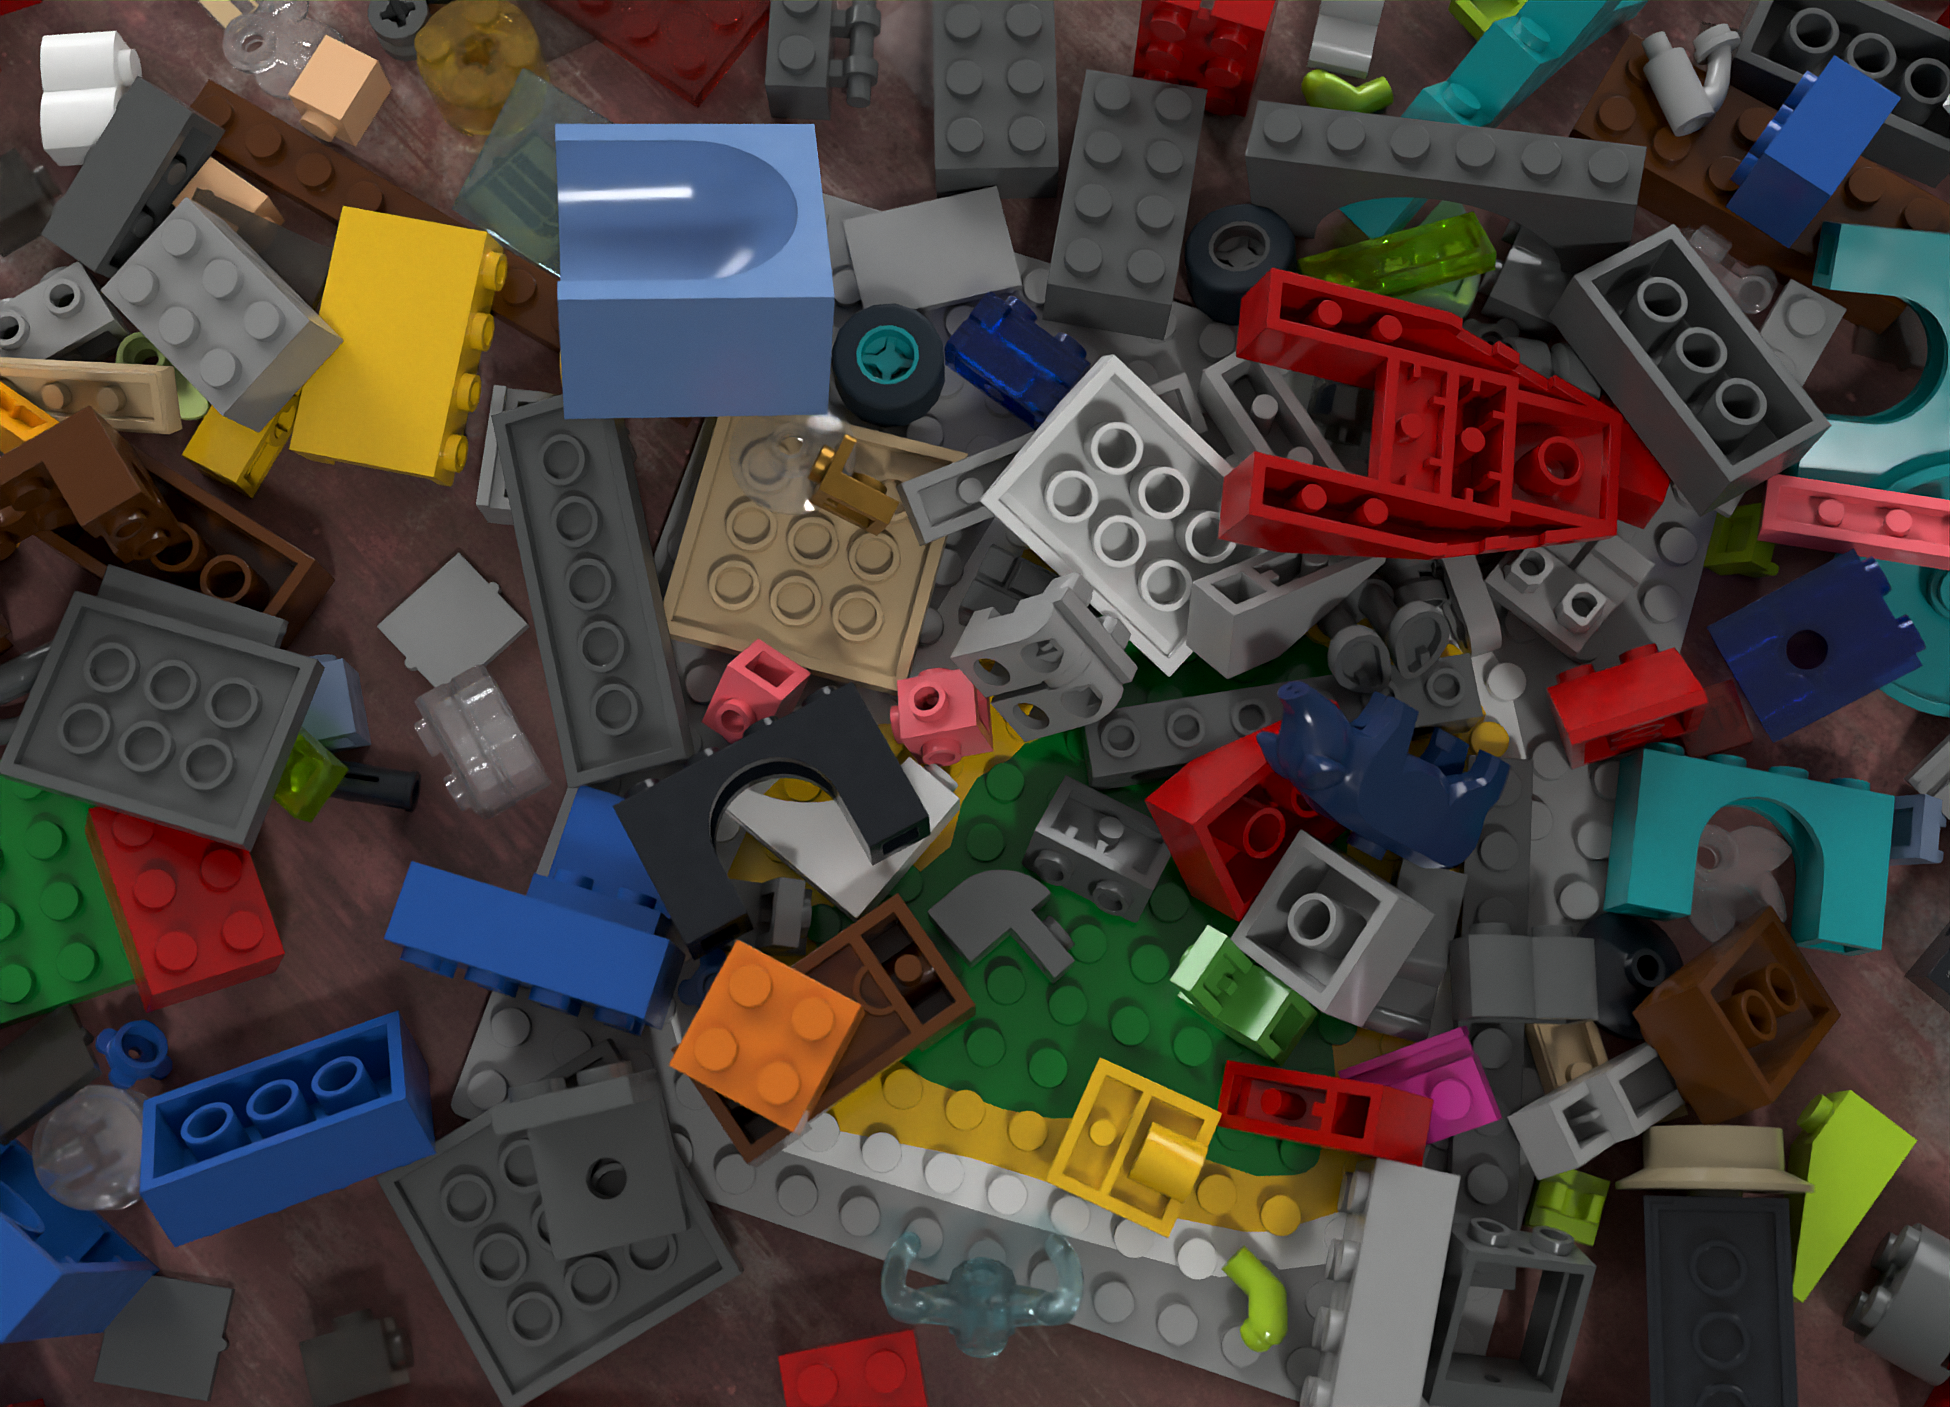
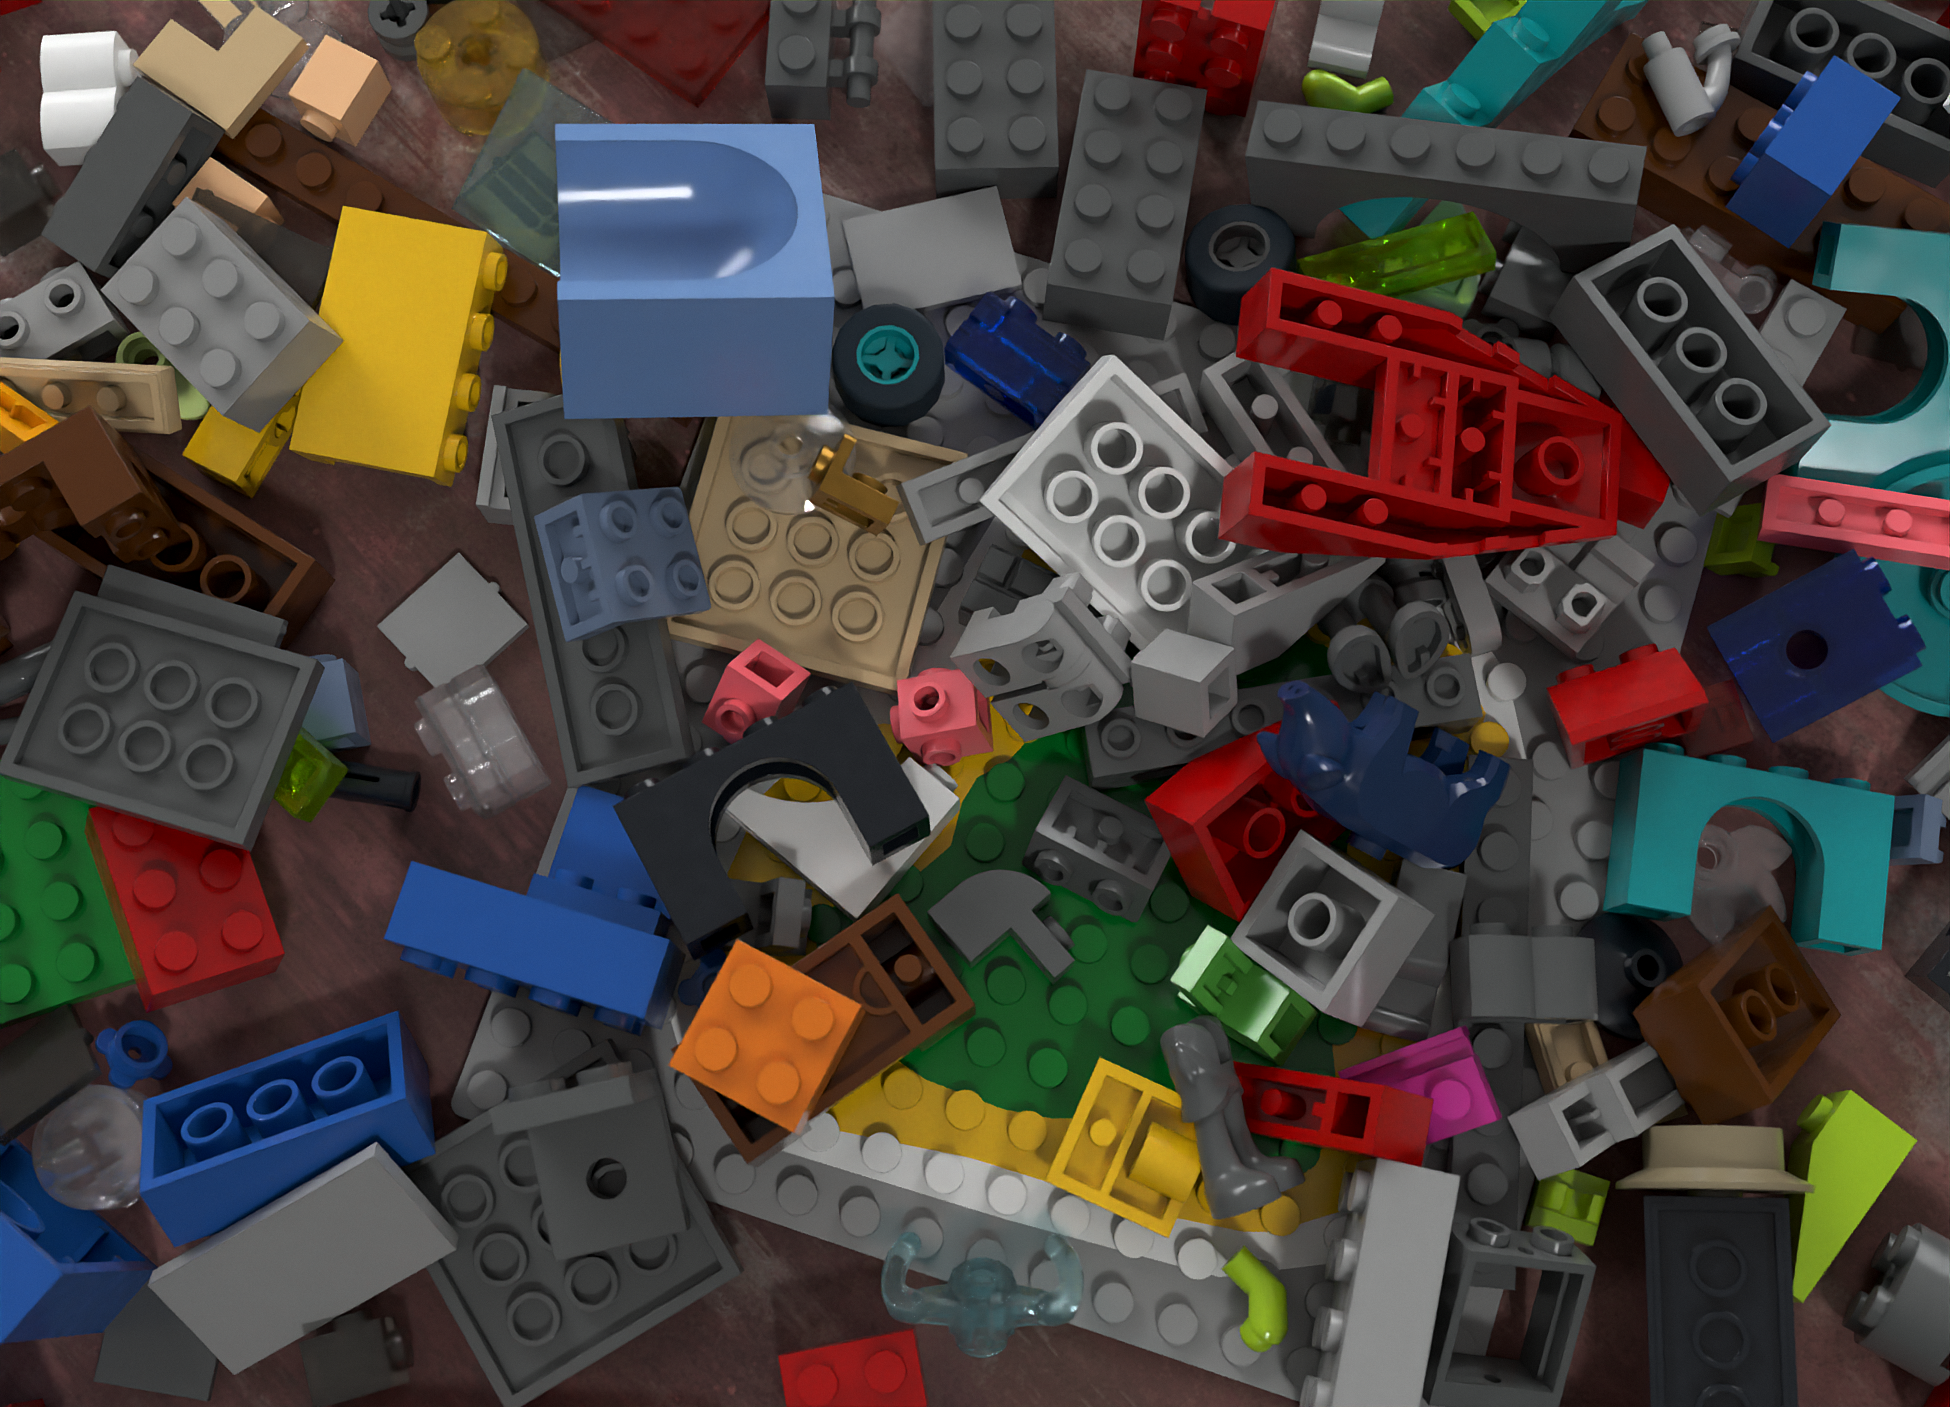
(223, 83): none -> tan tile
(304, 1259): none -> light grey tile
(621, 559): none -> sand blue bracket
(1184, 682): none -> light grey brick
(1231, 1164): none -> dark grey piece

